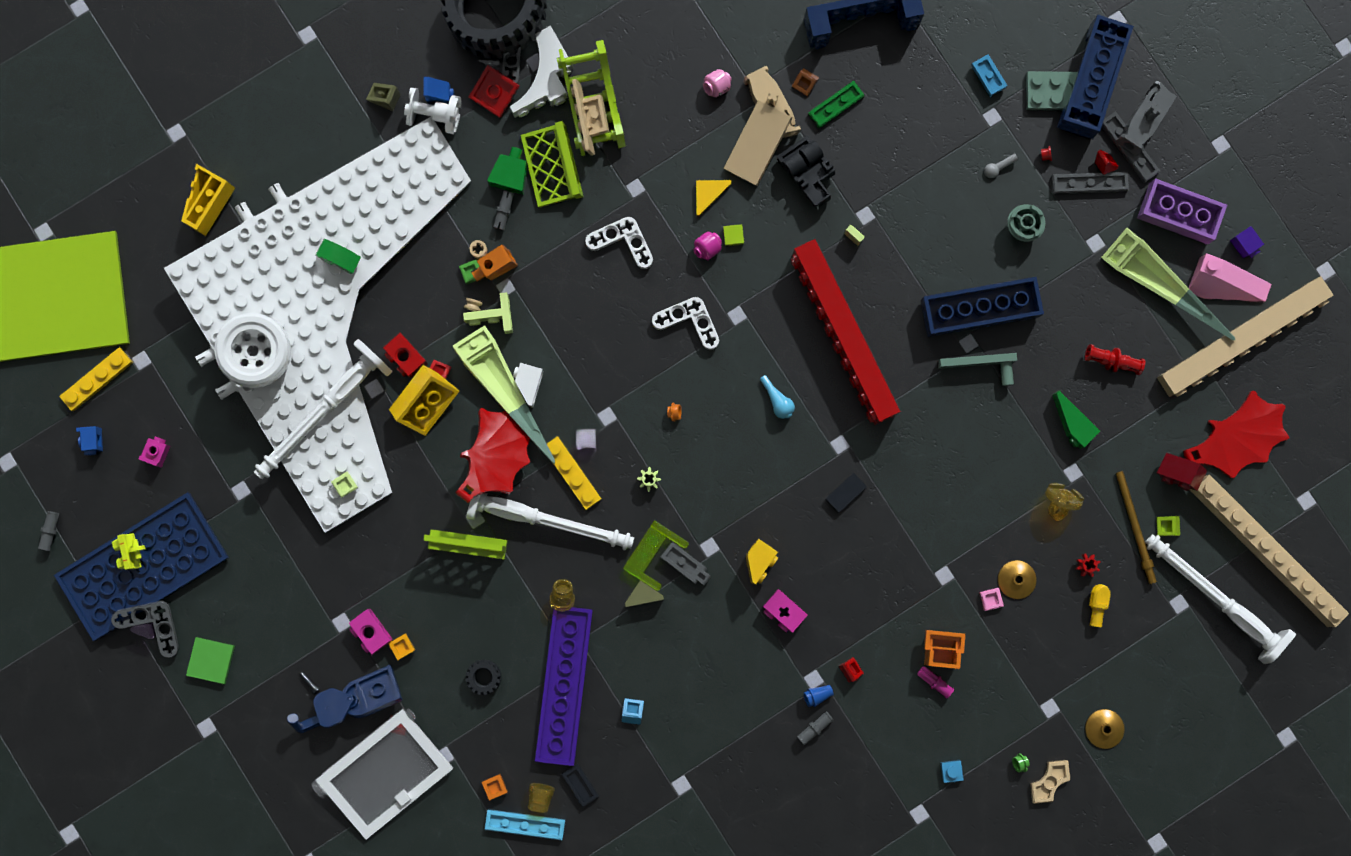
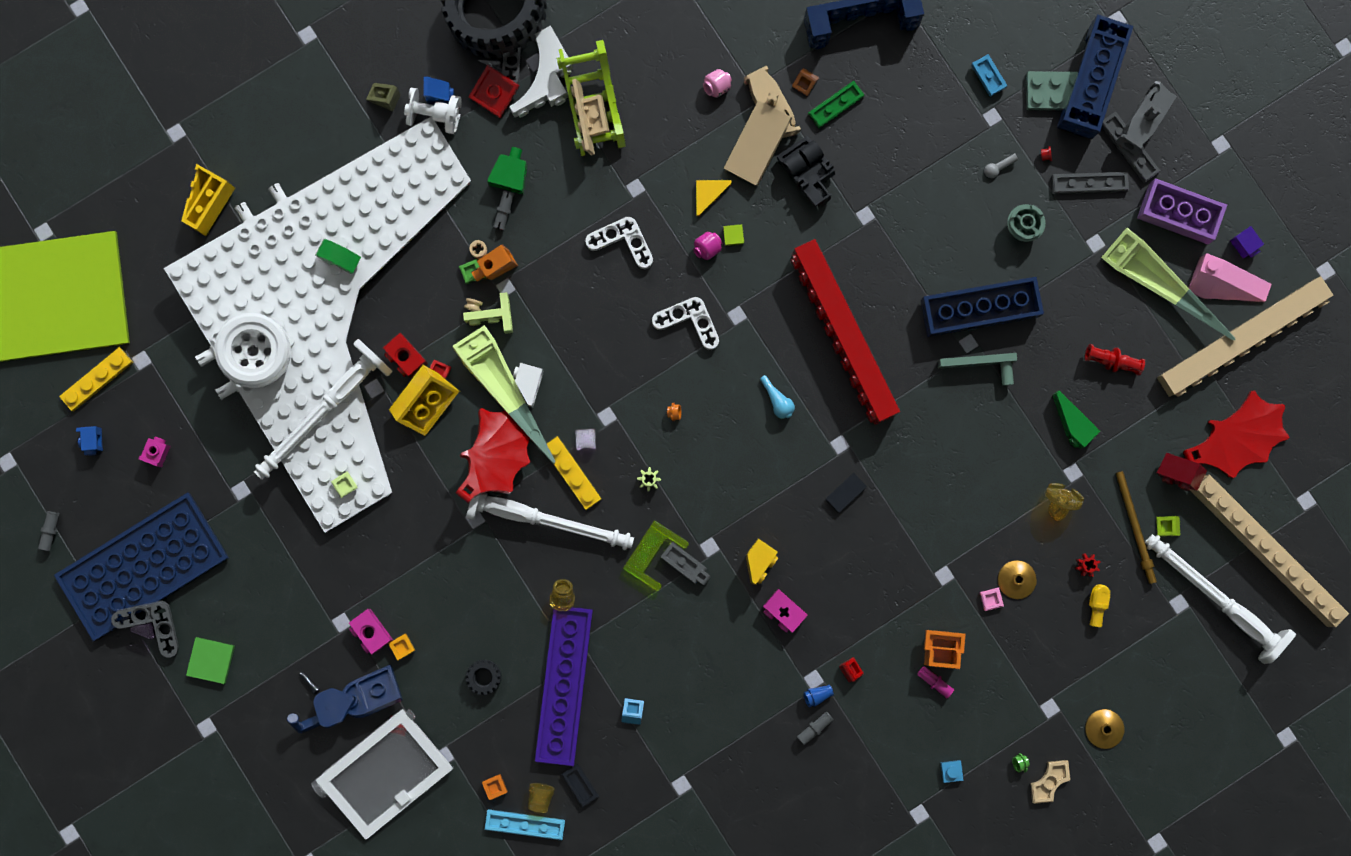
(129, 550): neon yellow hips -> none
(466, 544): lime fence -> none
(566, 157): lime fence -> none
(643, 594): olive slope -> none
(854, 235): yellowish green tile -> none
(1105, 162): red slope -> none

